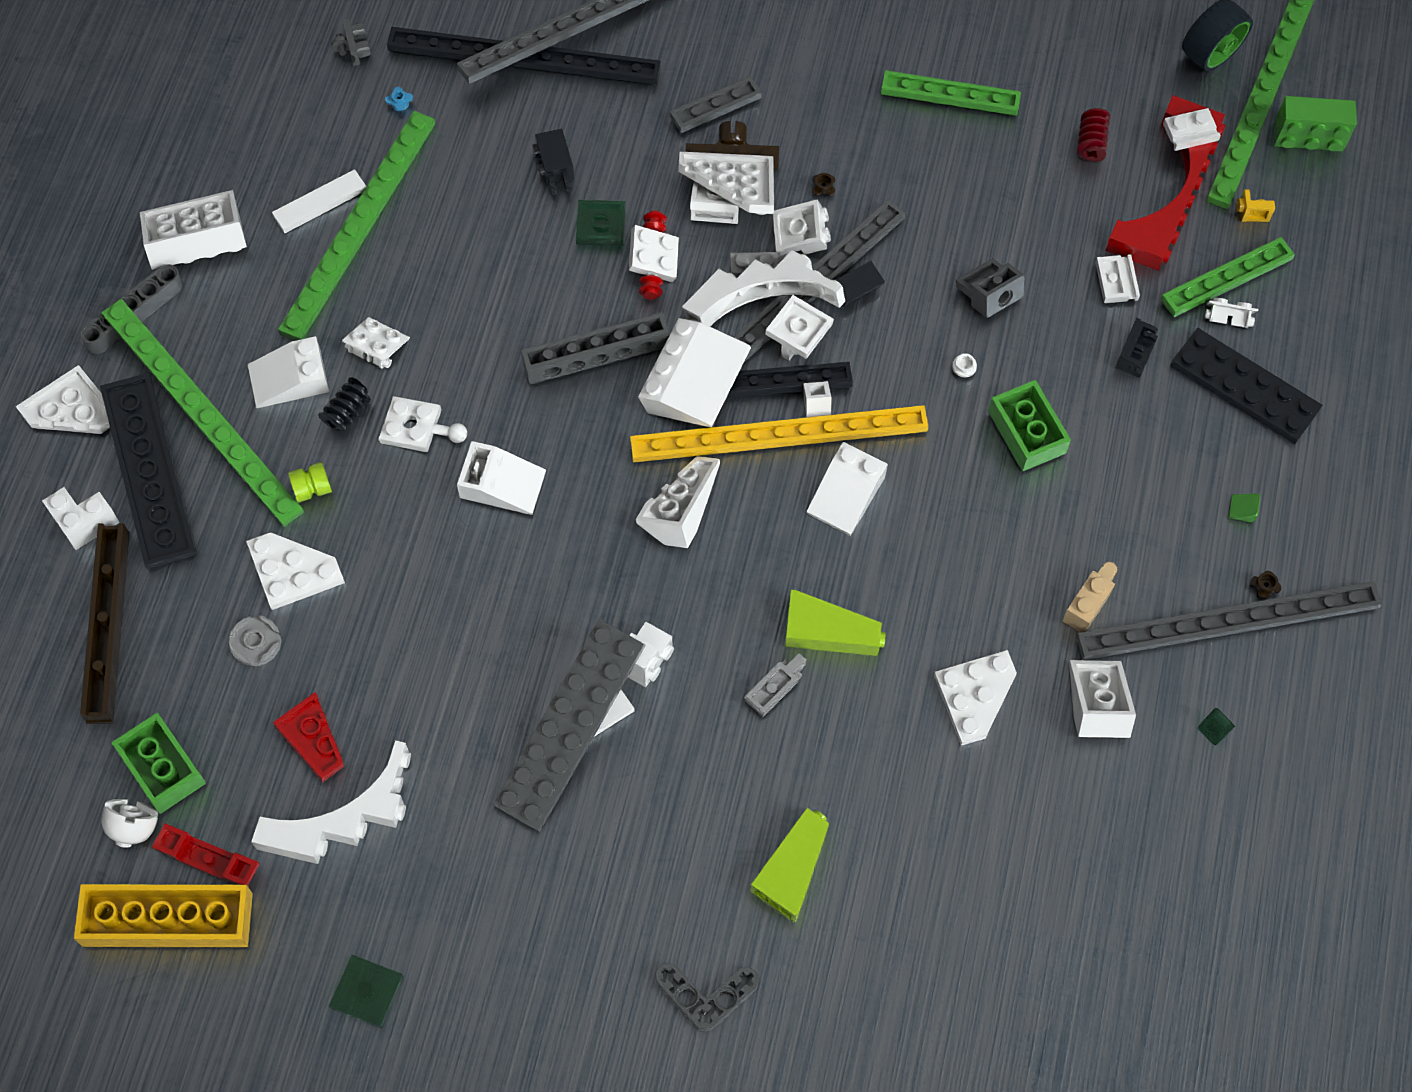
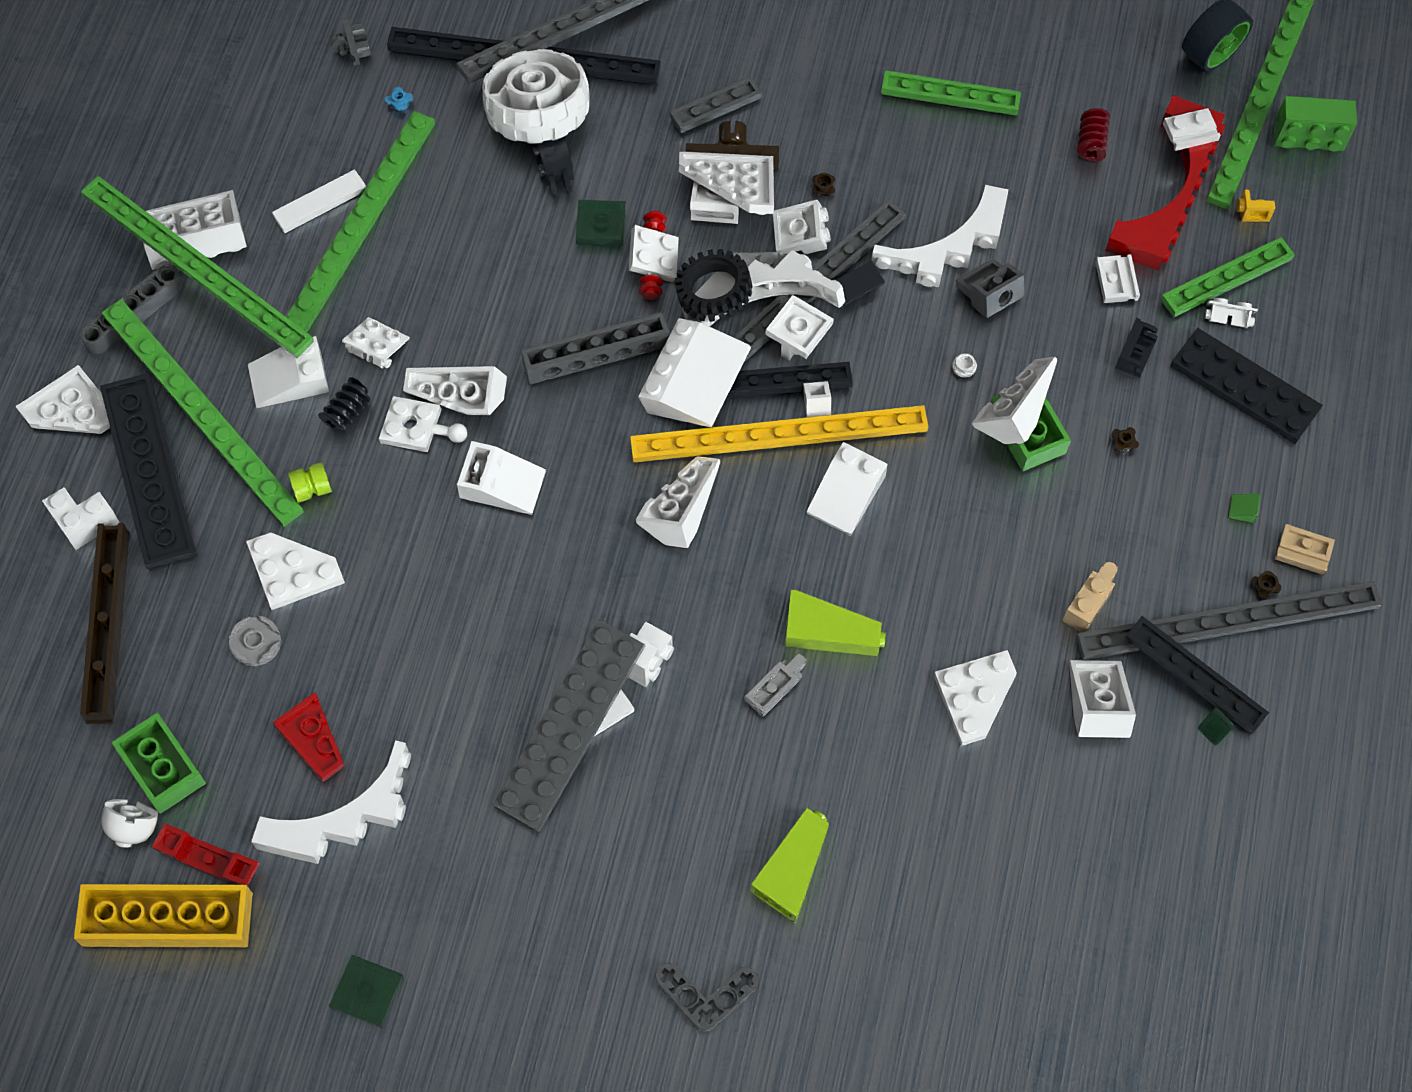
(198, 267): none -> bright green plate
(458, 388): none -> white wedge
(536, 96): none -> white wheel
(717, 306): none -> black tyre
(928, 260): none -> white arch
(1019, 407): none -> white wedge
(1125, 446): none -> dark brown plate
(1197, 675): none -> black plate
(1304, 549): none -> tan plate

